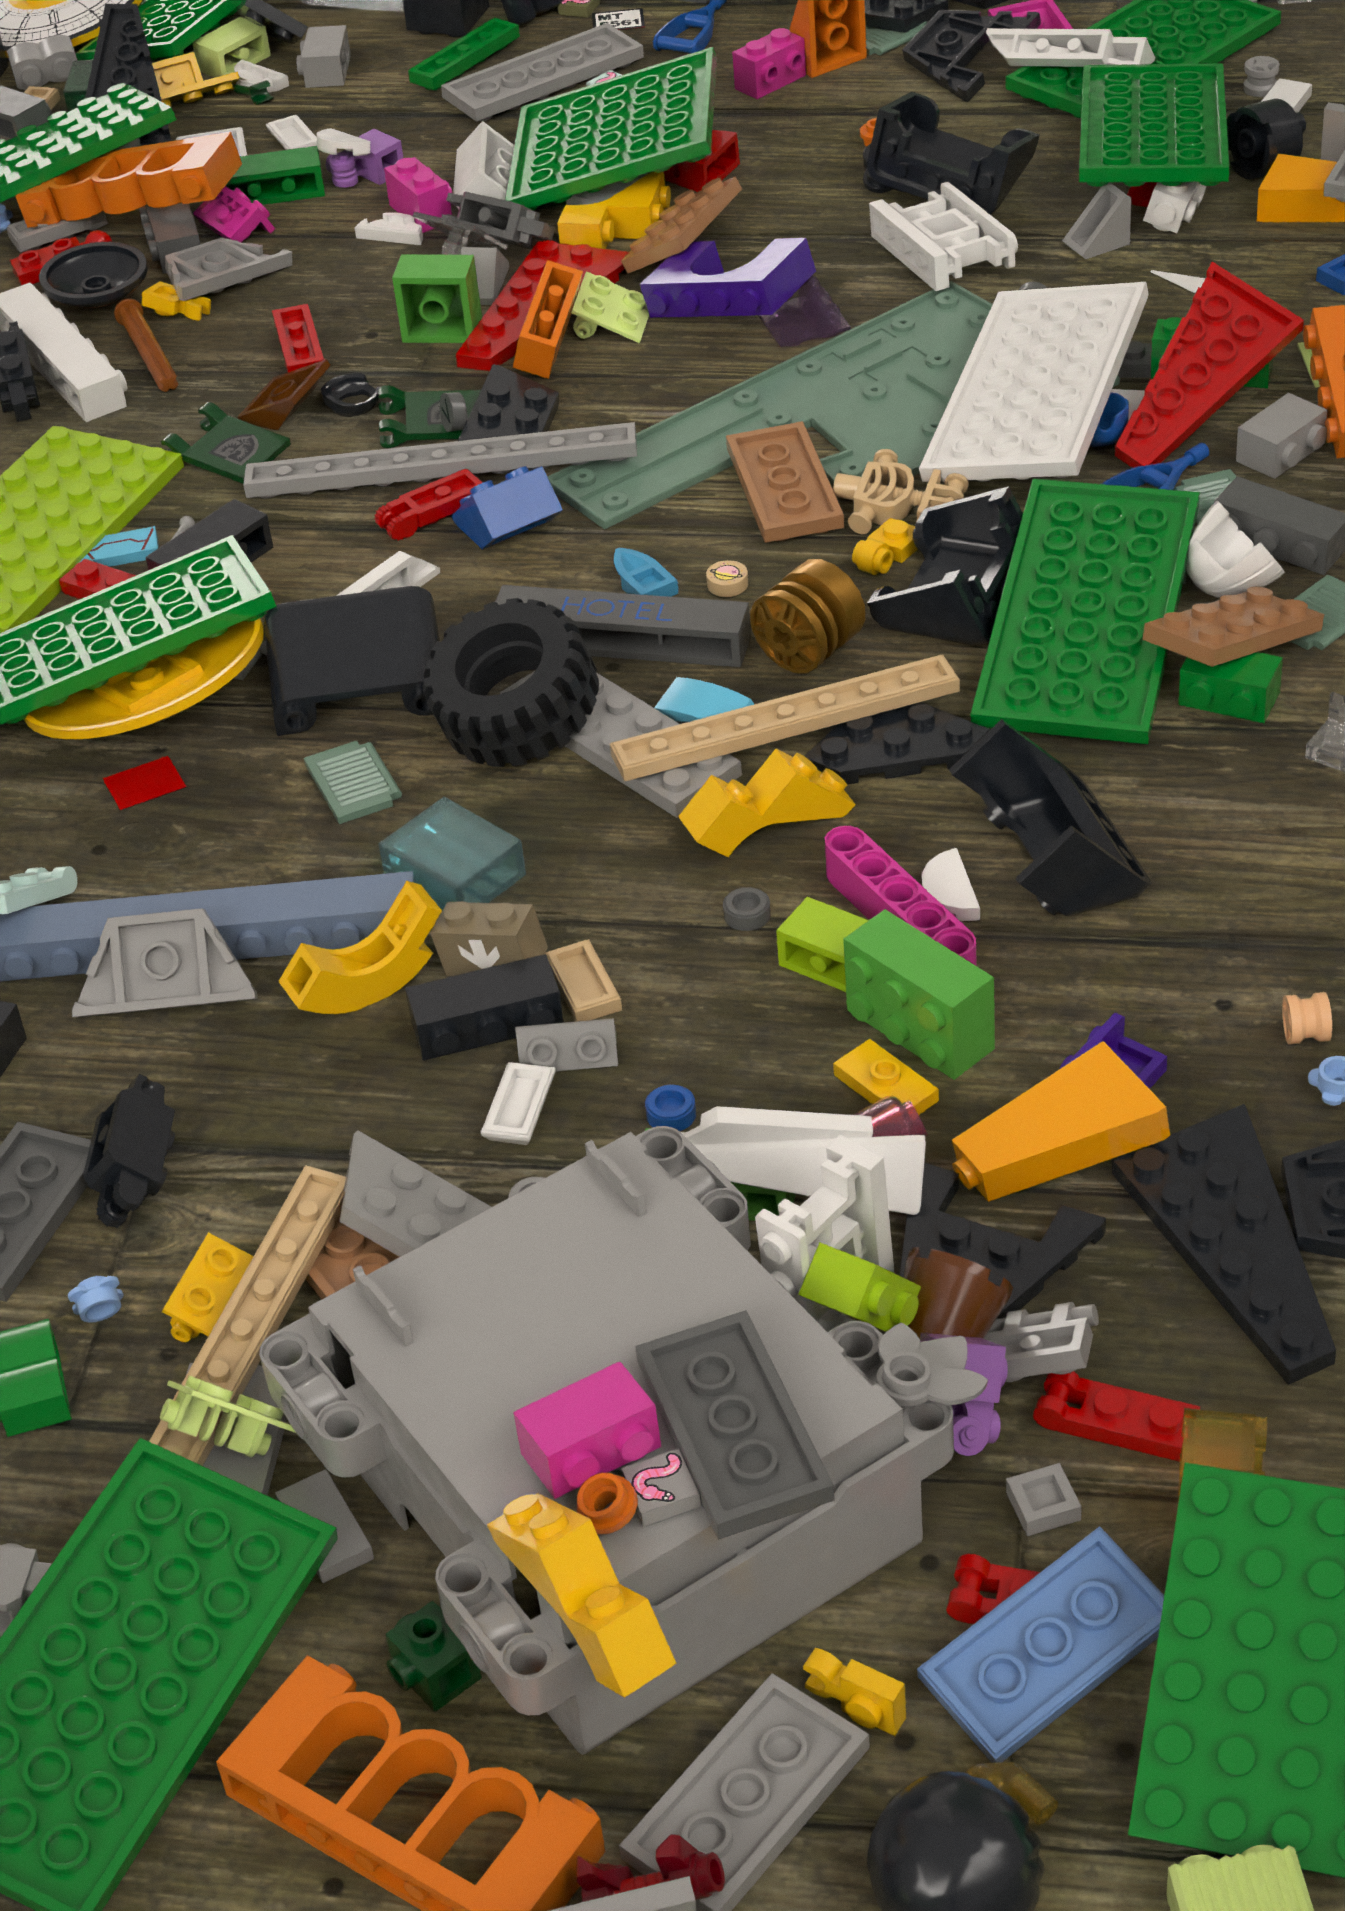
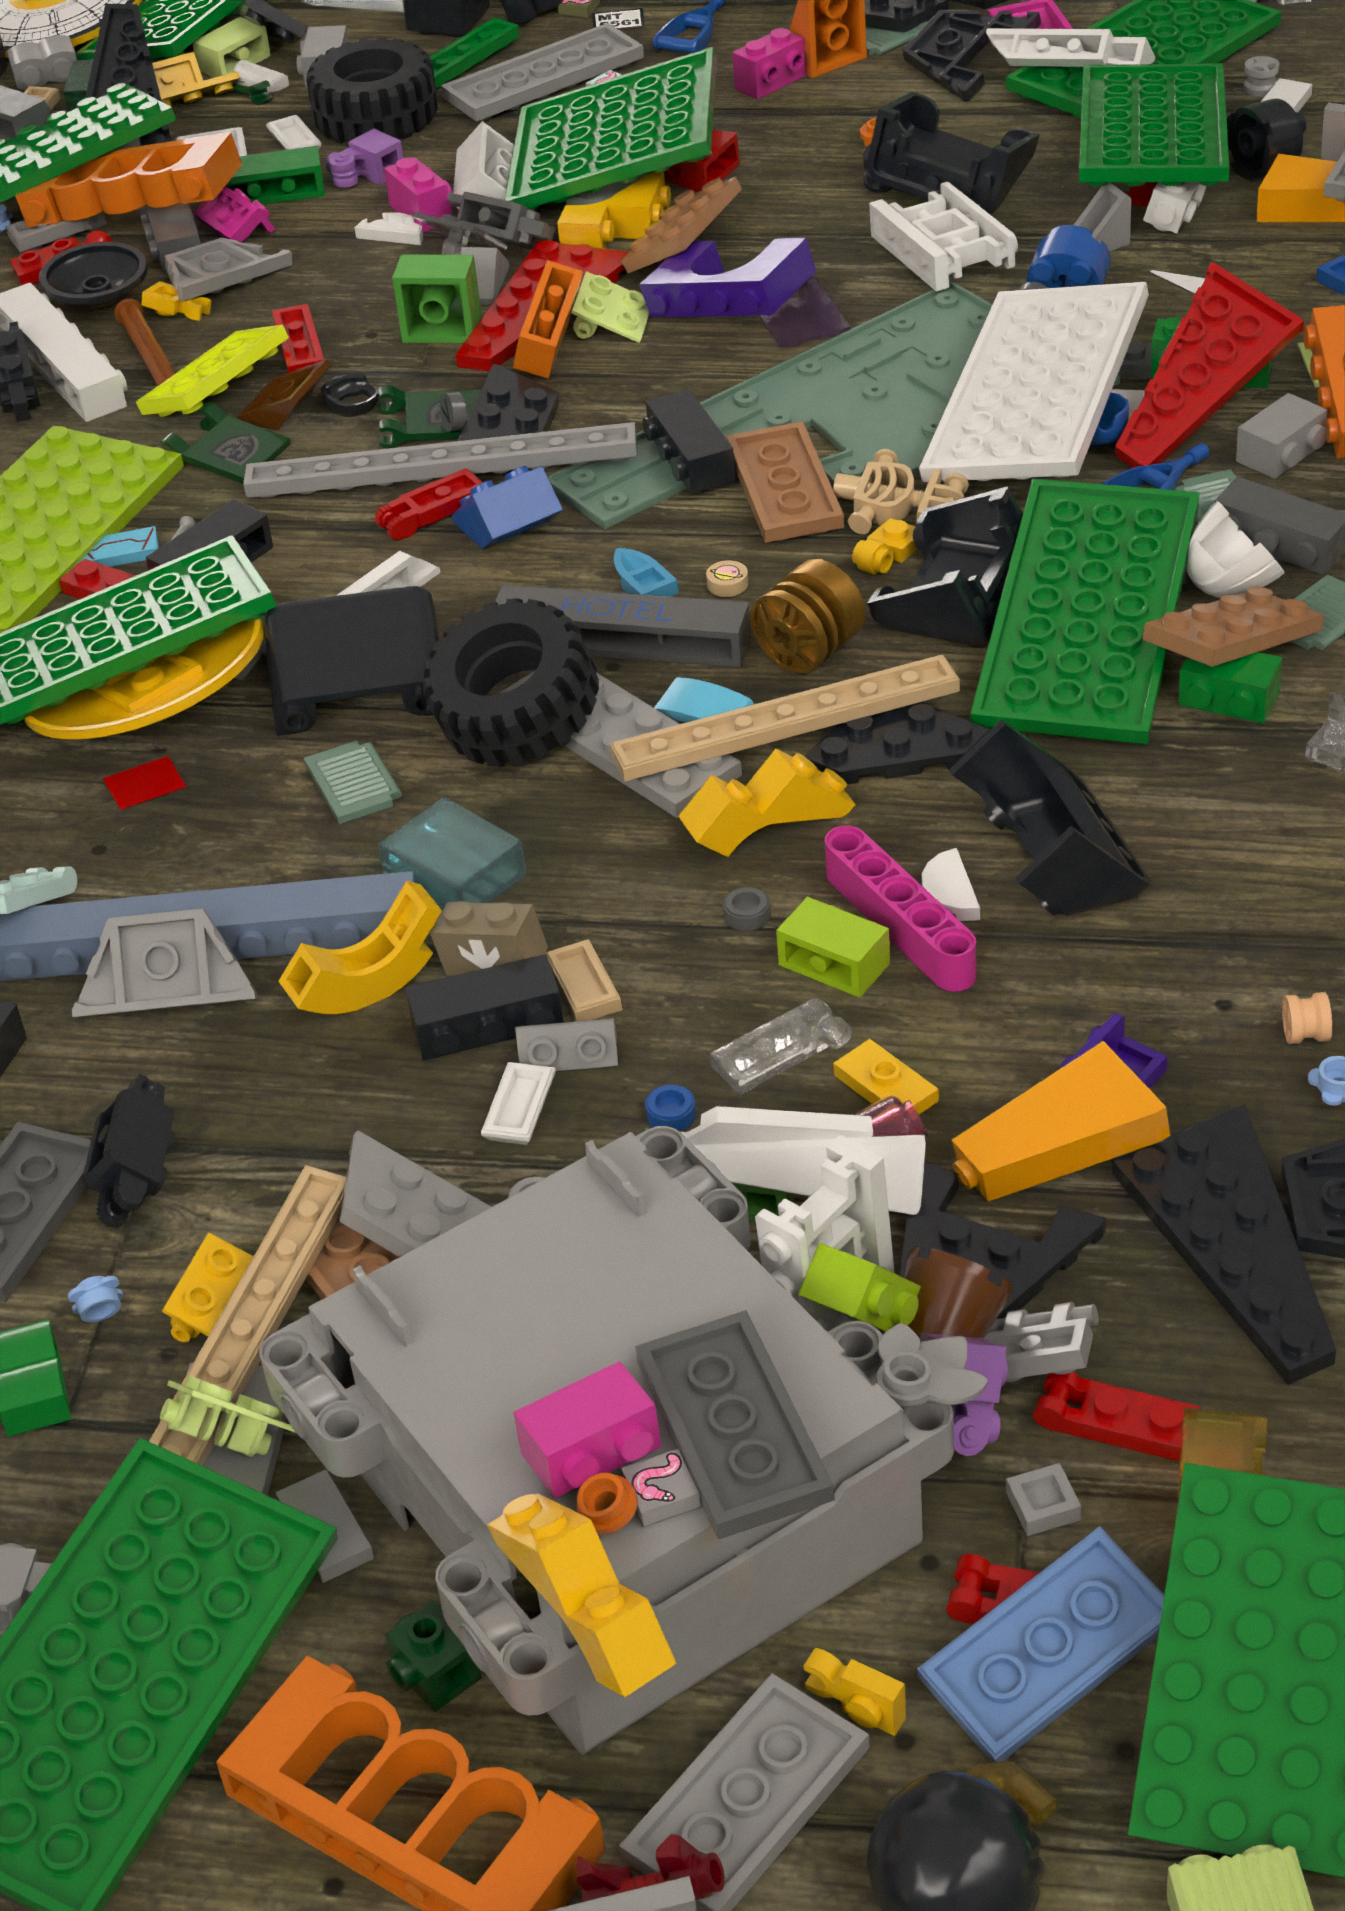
(212, 371): none -> neon yellow plate
(331, 139): white tile -> none
(372, 87): none -> black tyre
(689, 441): none -> black brick
(780, 1045): none -> clear plate
(919, 994): bright green brick -> none
(1069, 259): none -> blue brick

